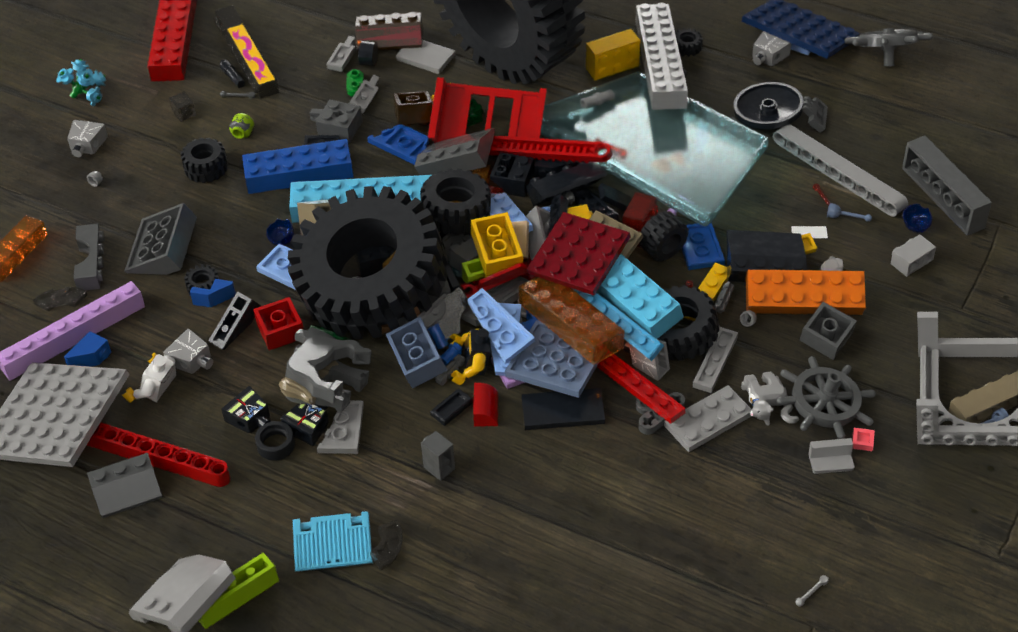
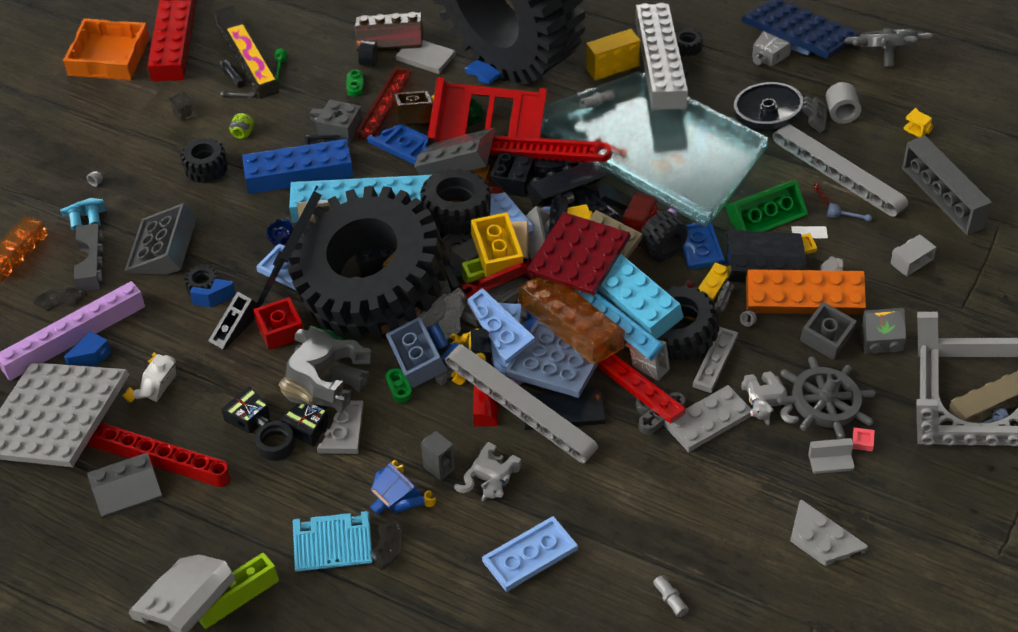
(84, 79): medium azure plant -> none
(86, 137): light grey torso -> none
(89, 207): none -> medium azure connector
(106, 49): none -> orange tile
(190, 352): light grey torso -> none
(282, 58): none -> green hinge
(286, 253): none -> black door
(342, 55): light grey hinge -> none
(365, 93): light grey hinge -> none
(383, 103): none -> clear red plate
(397, 491): none -> blue torso
(398, 387): none -> green plate
(451, 407): black tile -> none
(483, 71): none -> blue slope
(492, 470): none -> light grey animal
(522, 404): none -> light grey beam
(529, 553): none -> light blue plate
(670, 596): none -> light grey pin
(768, 208): none -> green slope
(822, 581): light grey hinge -> none
(823, 537): none -> light grey wing
(843, 103): none -> light grey piece
(883, 331): none -> dark grey slope
(917, 218): clear blue hair -> none
(919, 123): none -> yellow window

